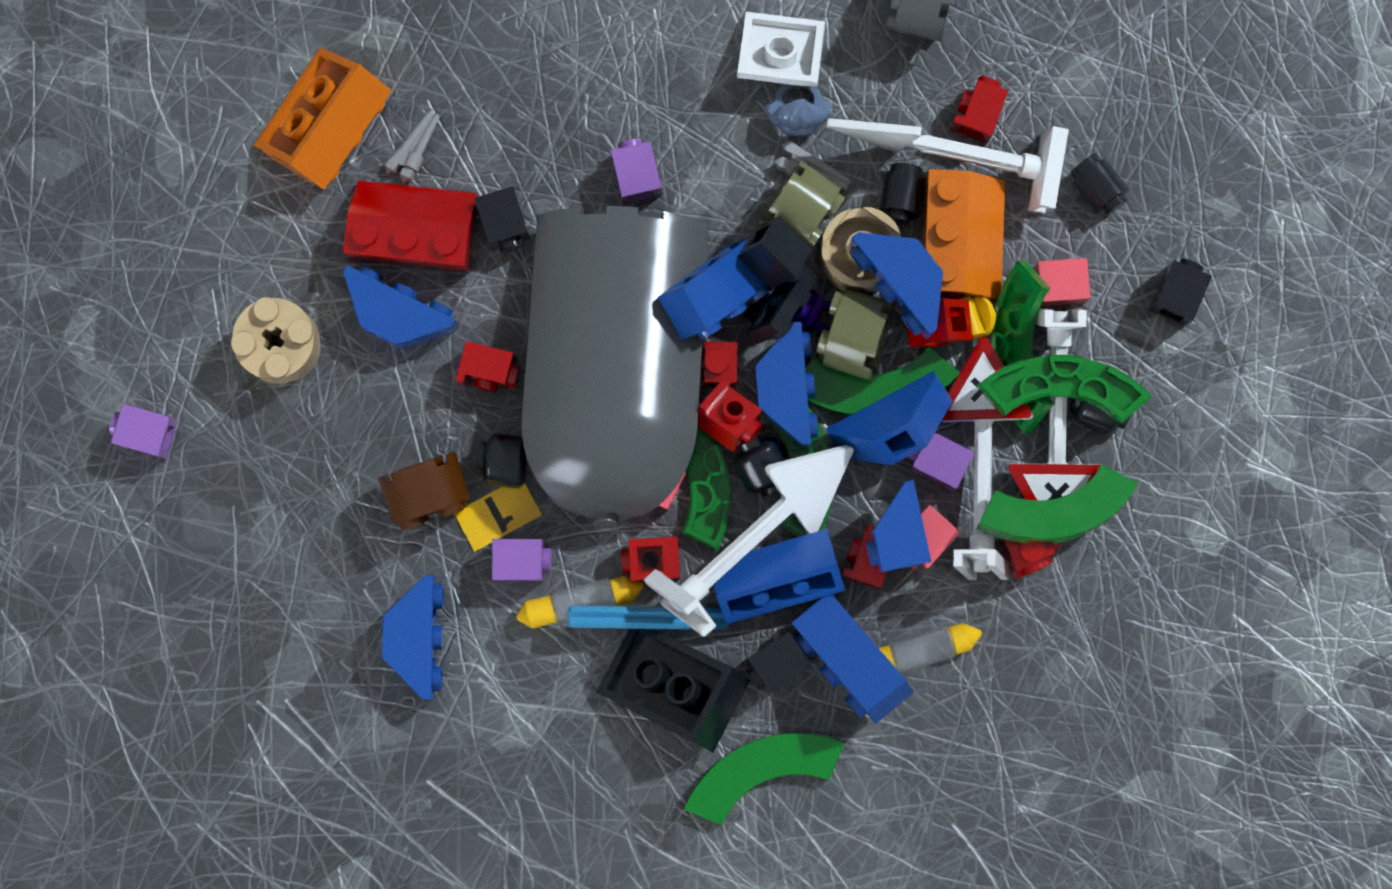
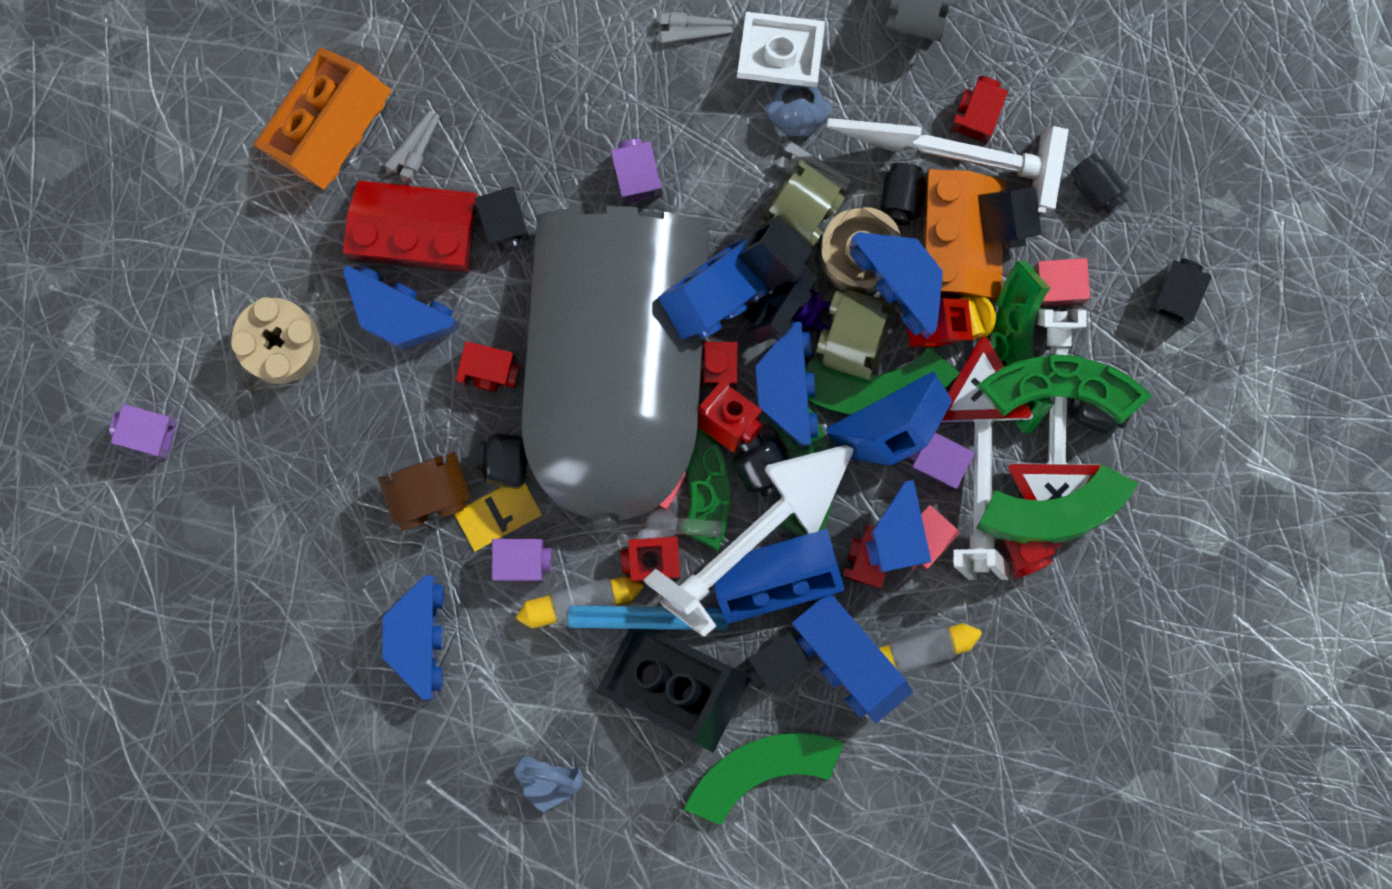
(546, 784): none -> sand blue piece
(666, 524): none -> clear bar
(690, 27): none -> light grey piece
(1010, 216): none -> black brick

